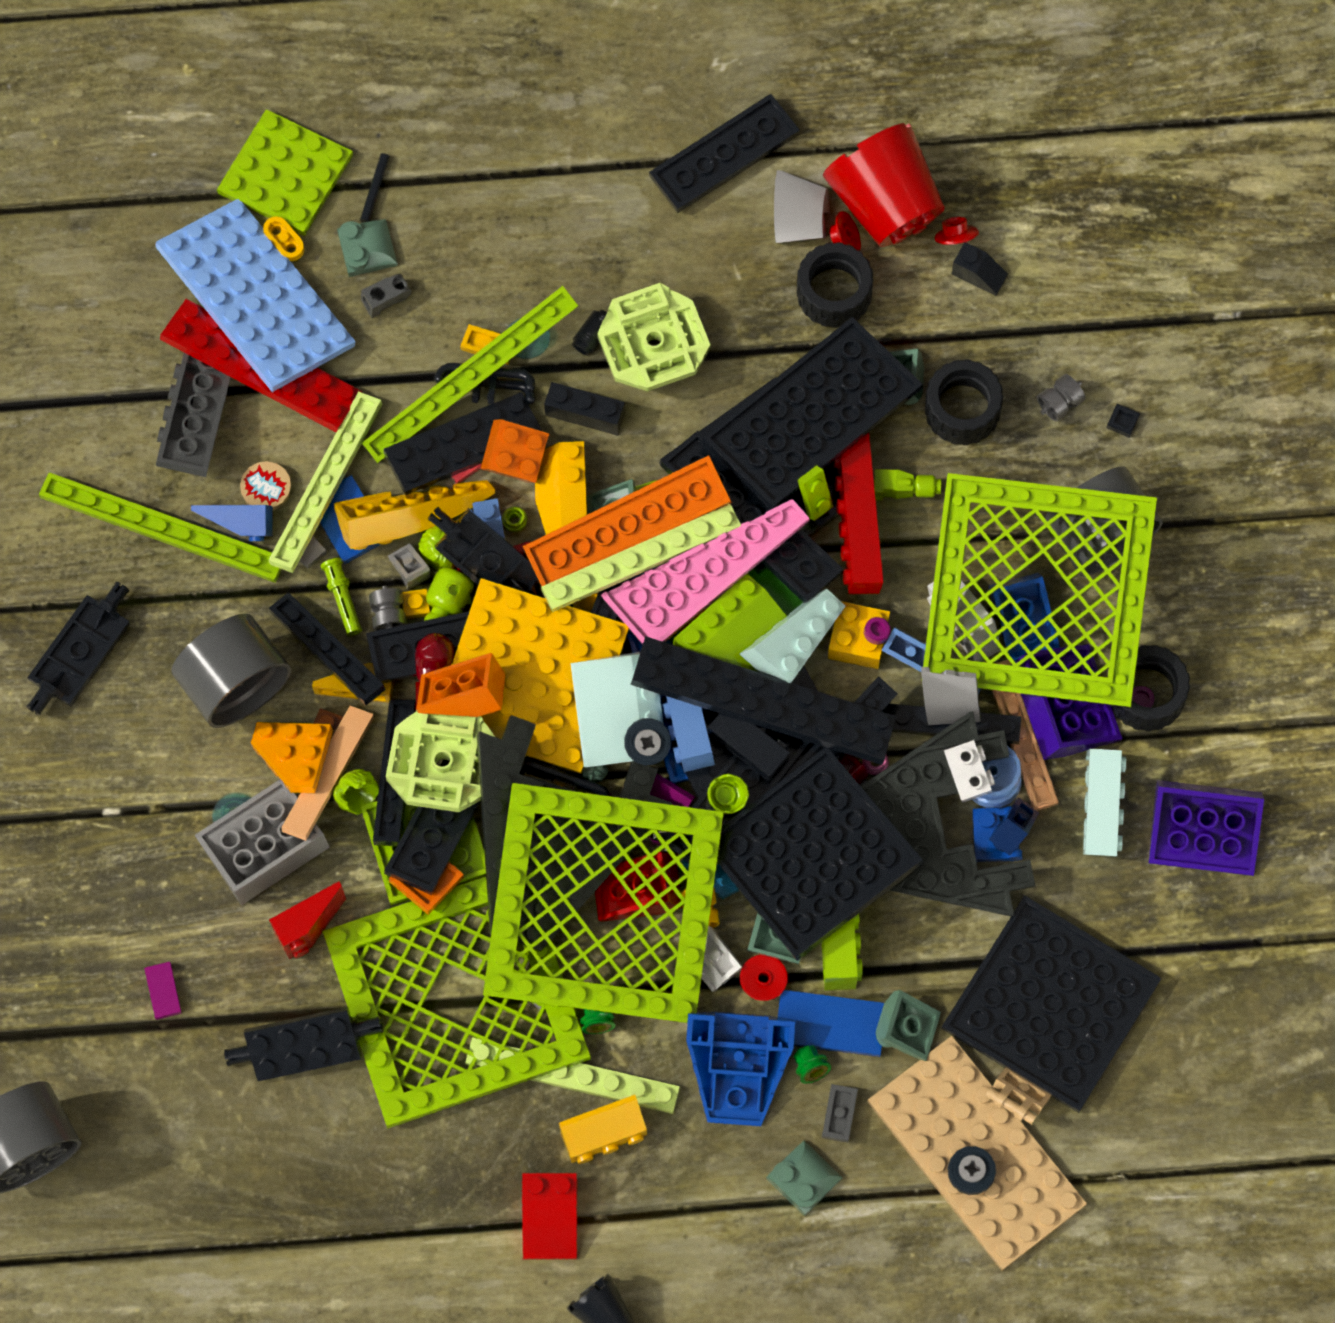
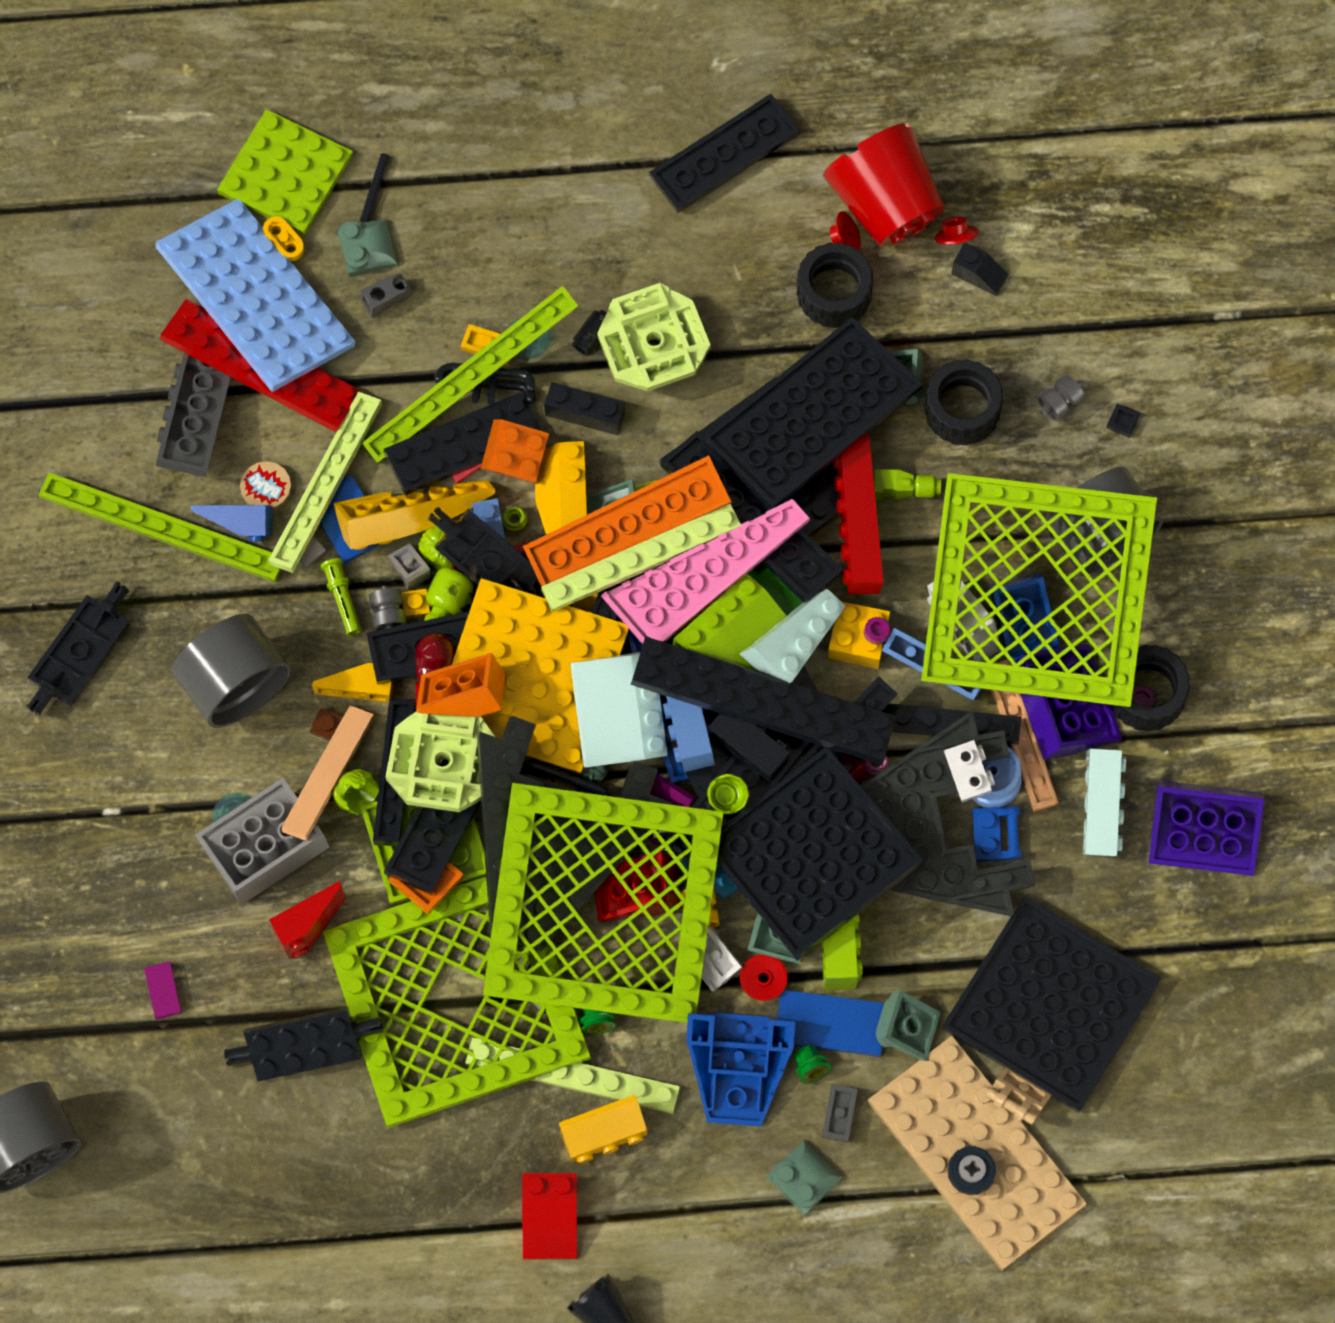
(293, 752): light orange plate -> none
(327, 649): black plate -> none
(640, 736): black wheel -> none
(799, 209): light grey slope -> none
(815, 493): lime plate -> none
(949, 695): light grey slope -> none
(1014, 826): dark blue slope -> none

